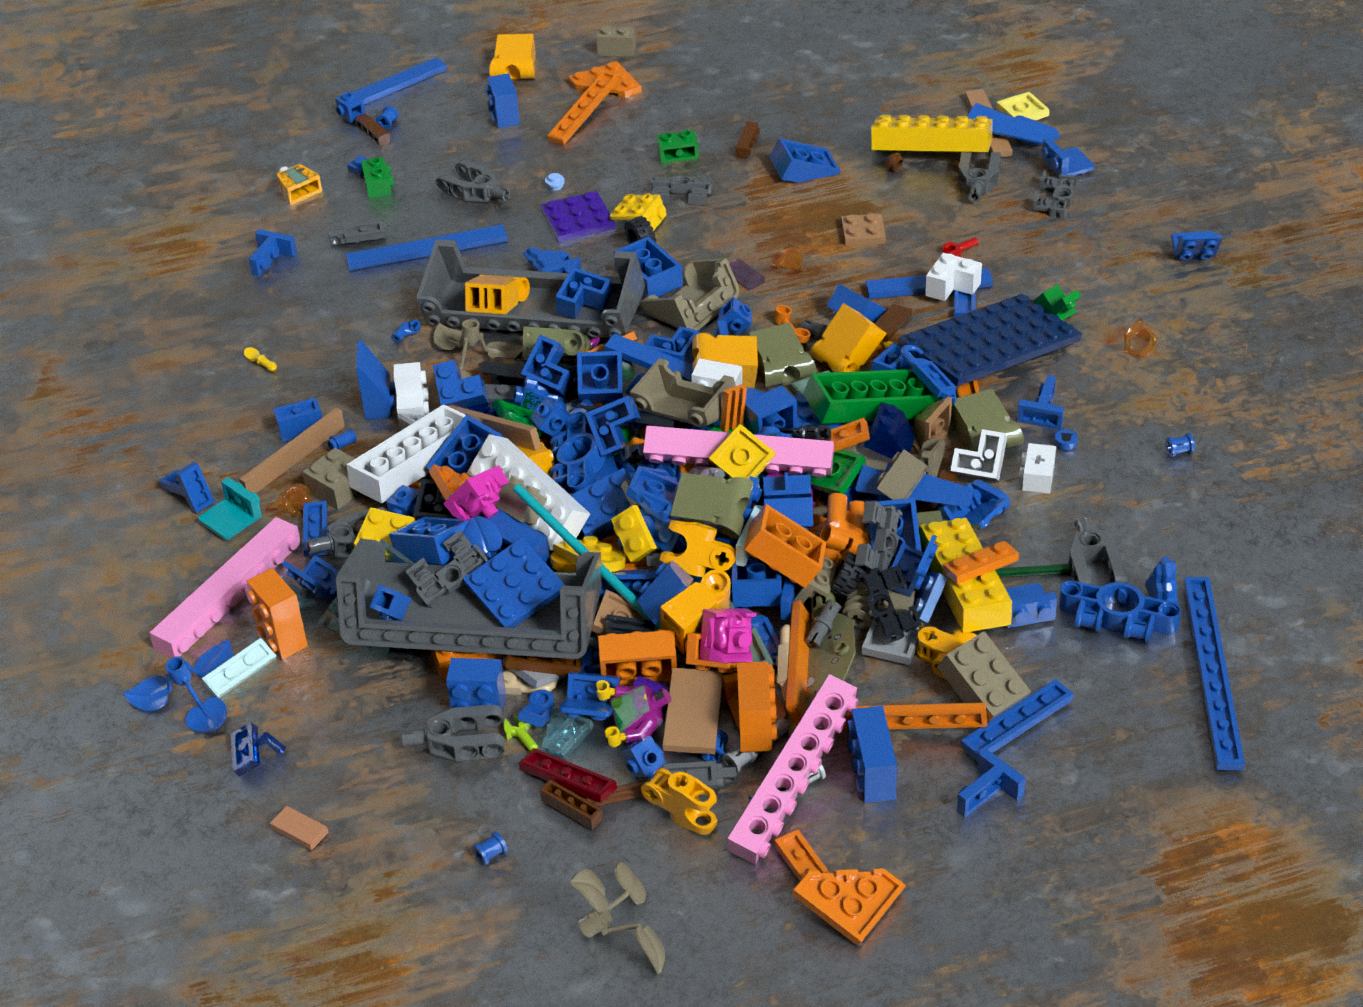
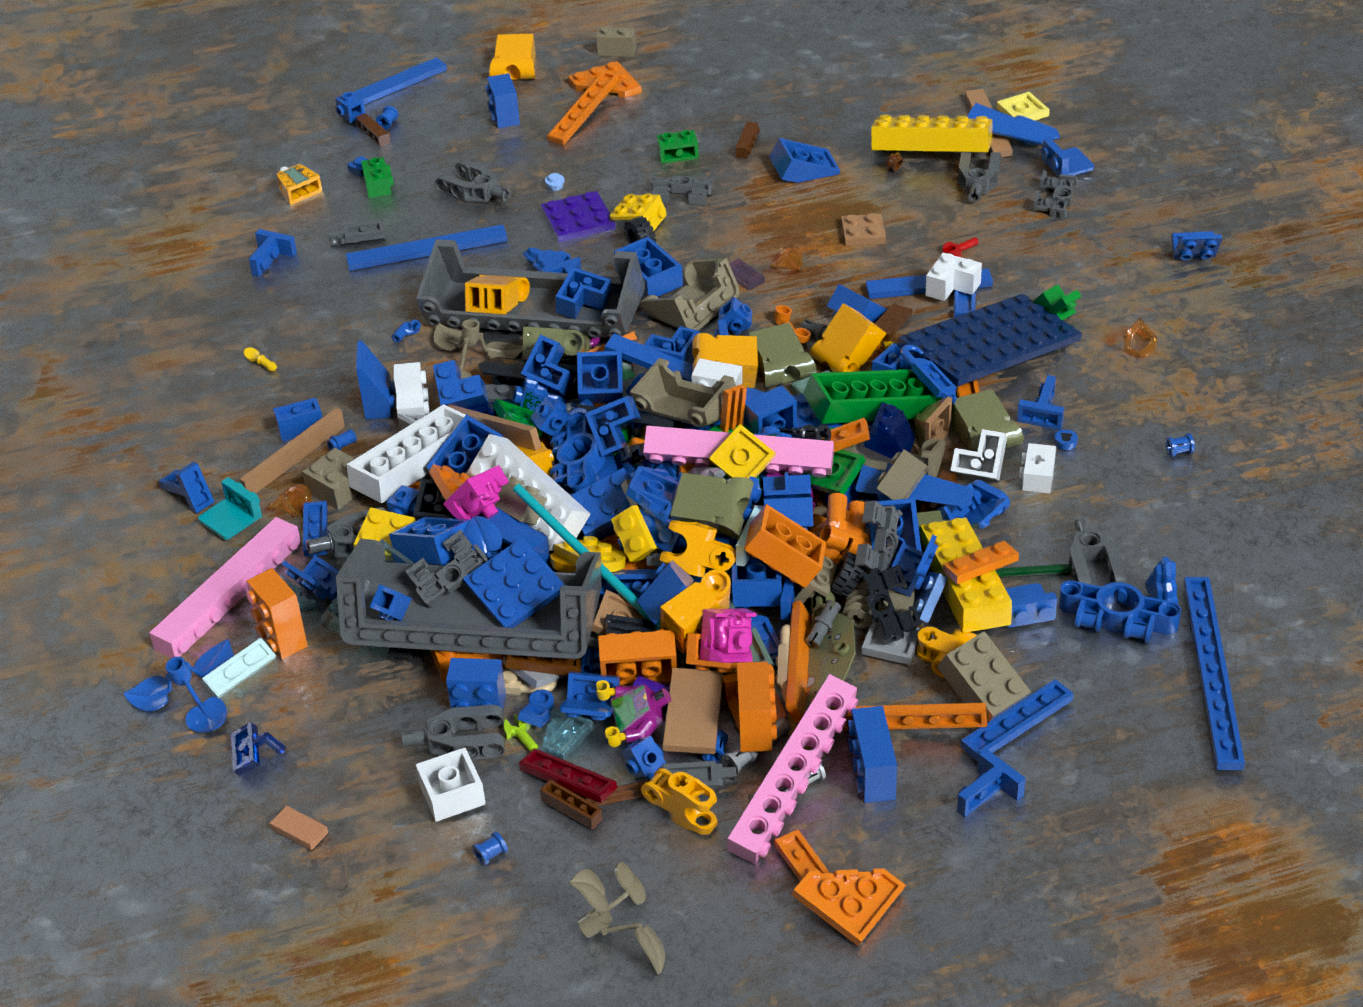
(450, 784): none -> white brick

